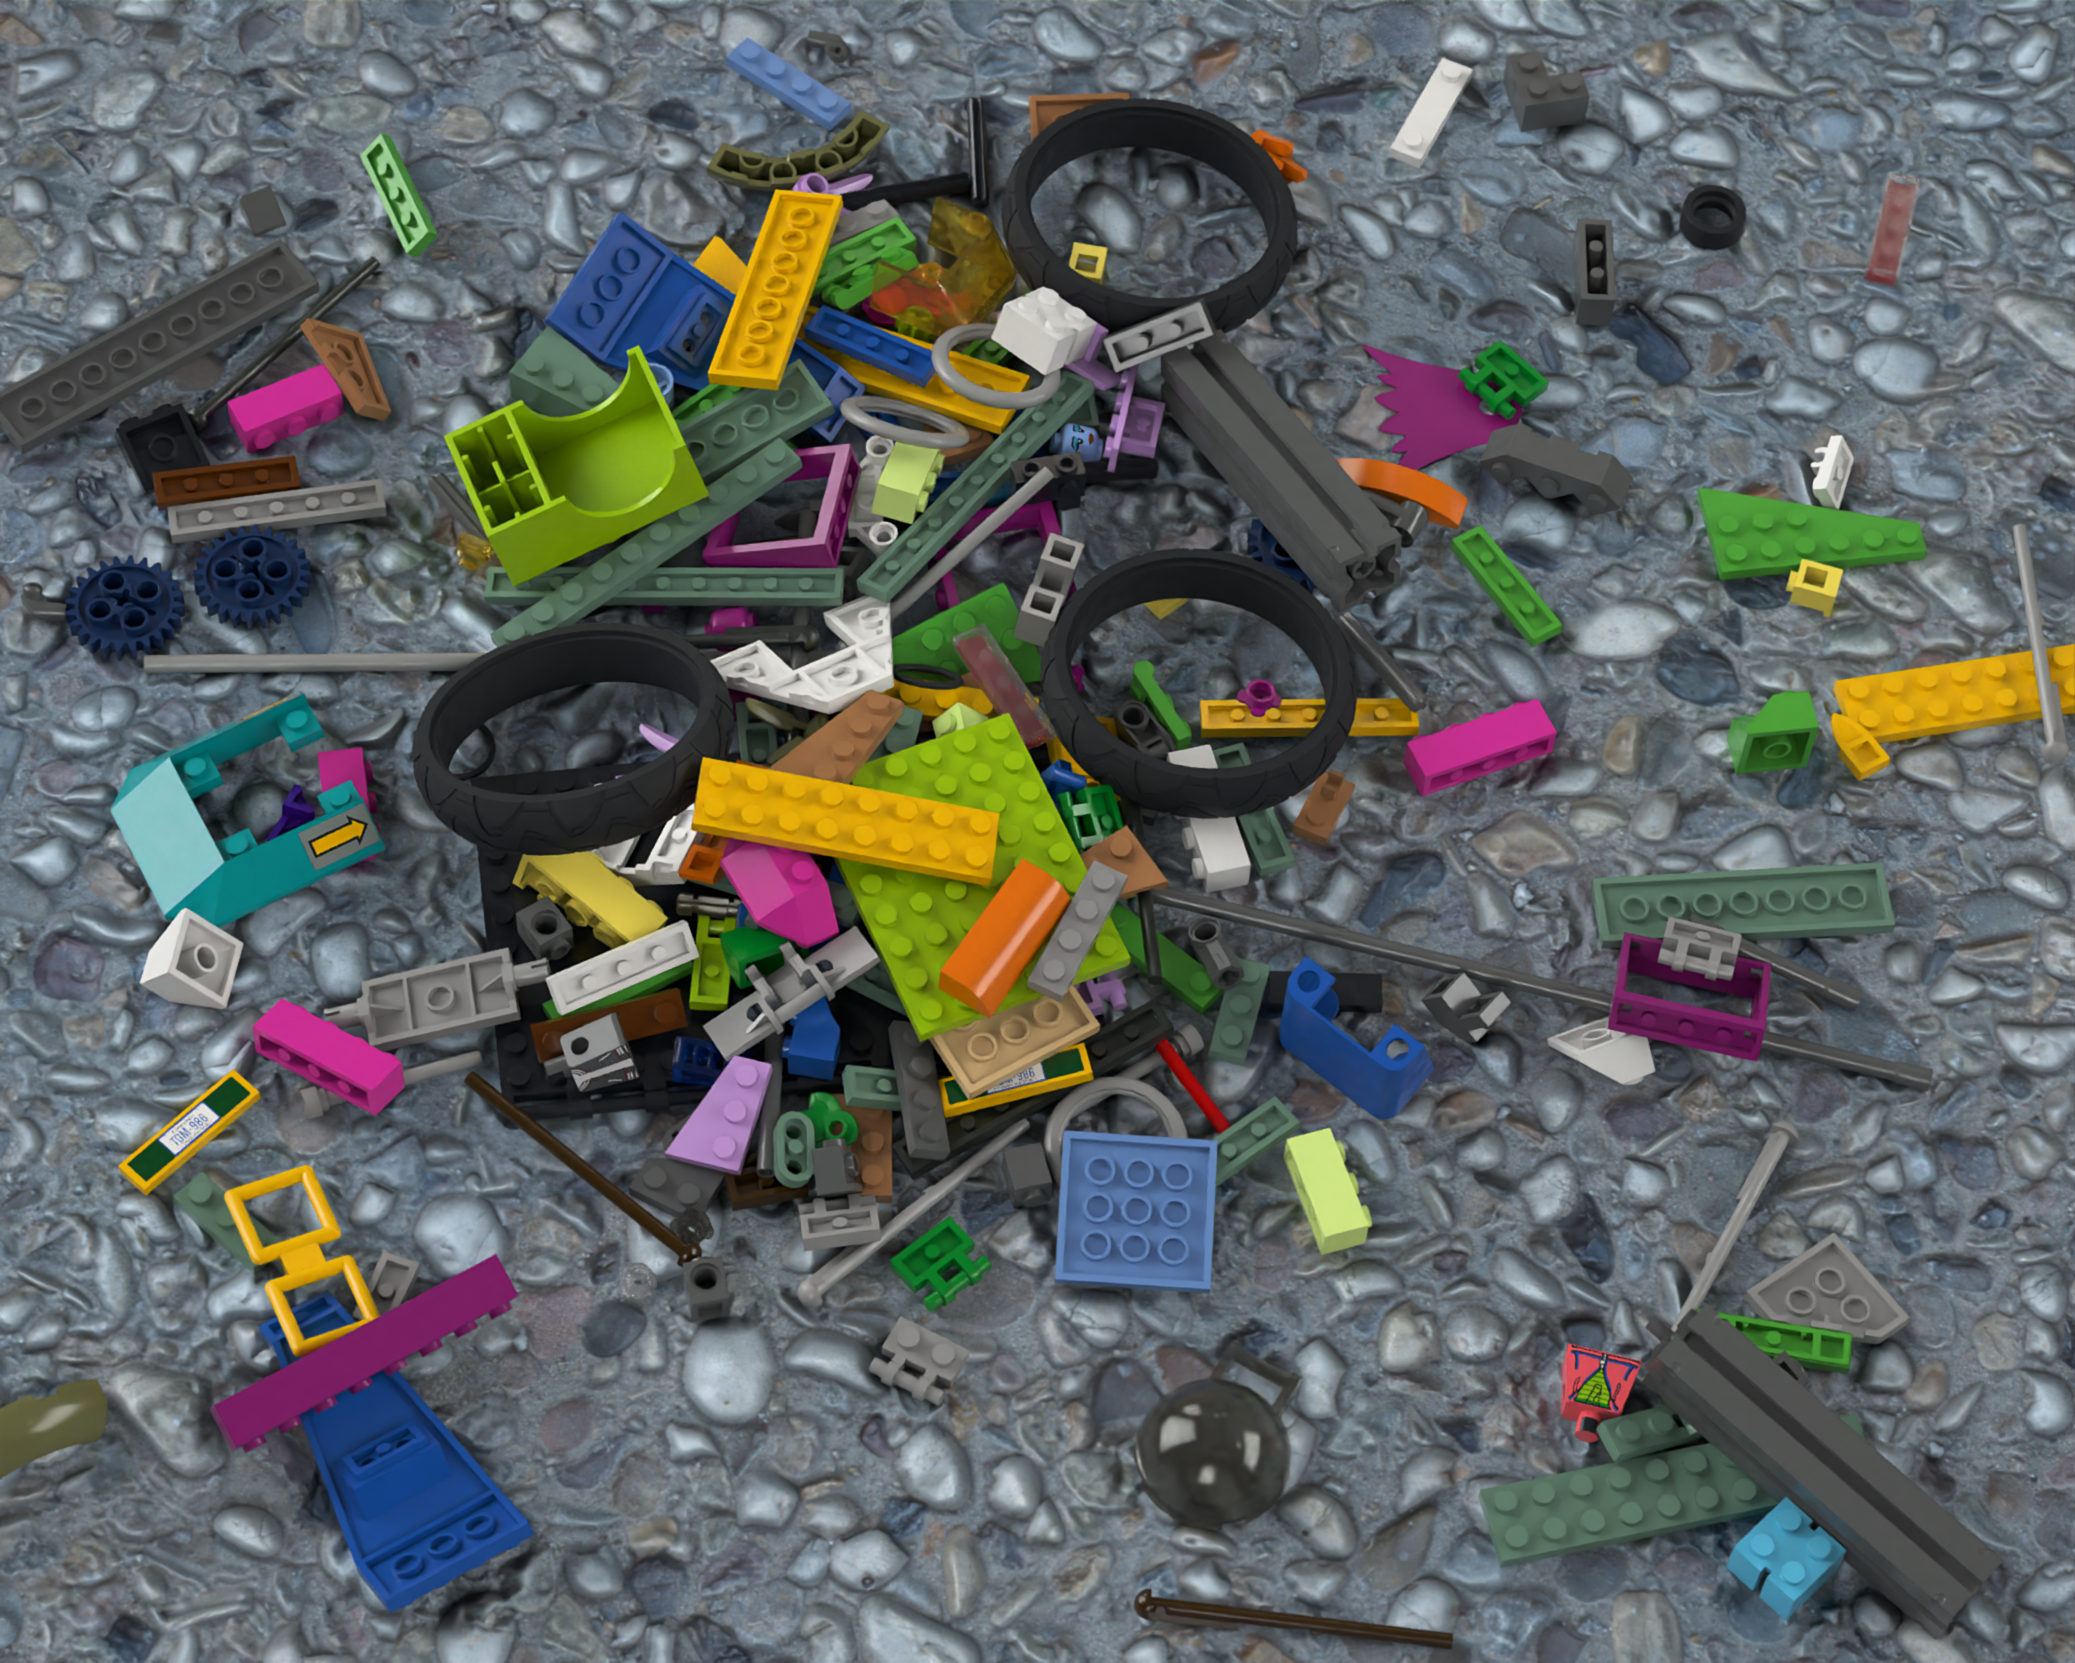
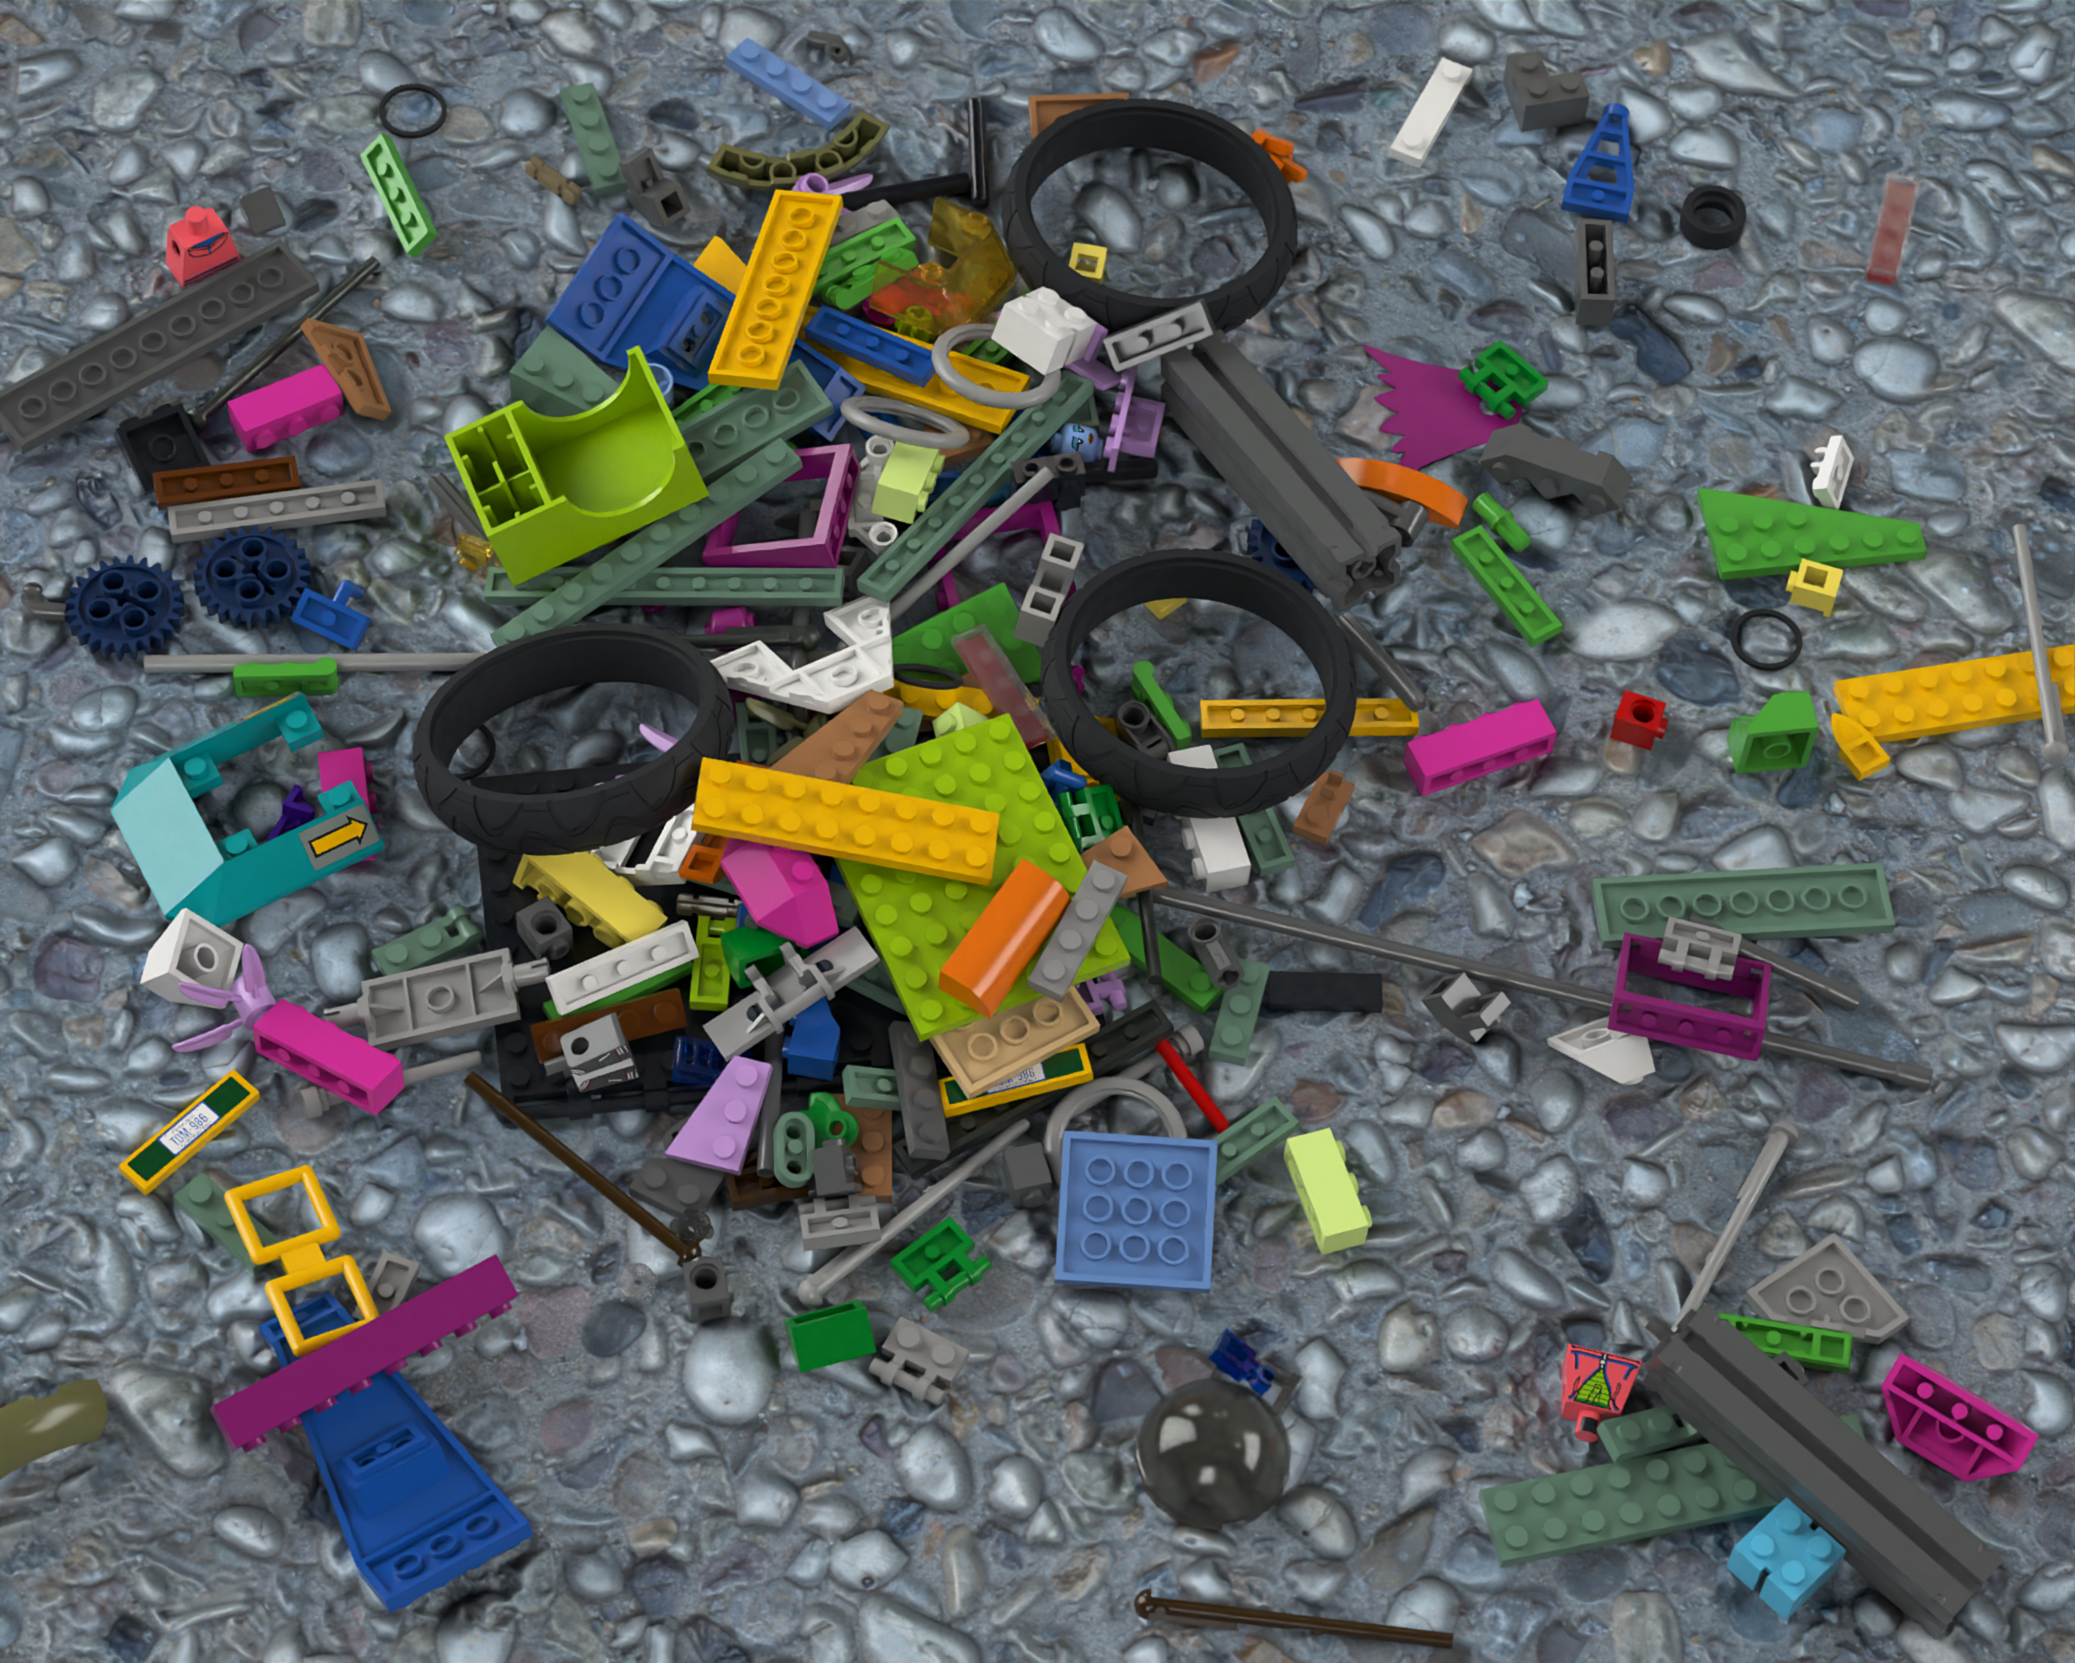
(199, 246): none -> coral torso
(247, 993): none -> lavender plant
(286, 678): none -> bright green plate
(332, 616): none -> blue plate
(410, 87): none -> black piece
(428, 944): none -> sand green plate
(553, 180): none -> dark tan axle
(594, 139): none -> sand green plate
(652, 195): none -> dark grey brick
(830, 1335): none -> green brick
(1238, 1361): none -> clear blue plate
(1259, 697): magenta plate -> none
(1367, 1078): blue windscreen -> none
(1501, 521): none -> bright green axle
(1596, 197): none -> blue plate
(1627, 722): none -> red brick
(1759, 665): none -> black piece
(1953, 1423): none -> dark pink wedge

